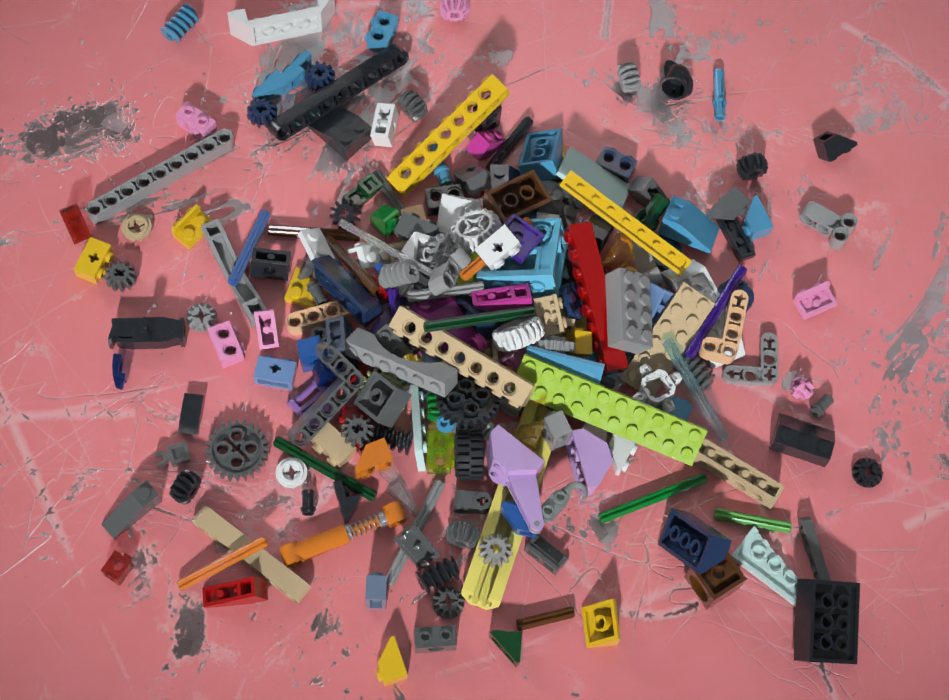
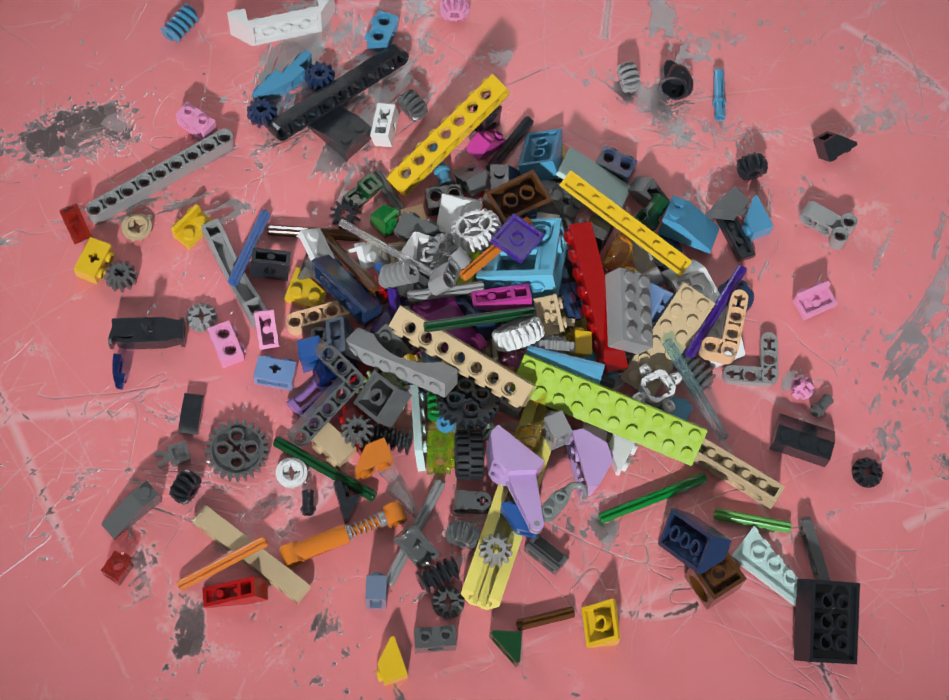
(316, 292): dark grey pin -> none
(503, 239): white brick -> none

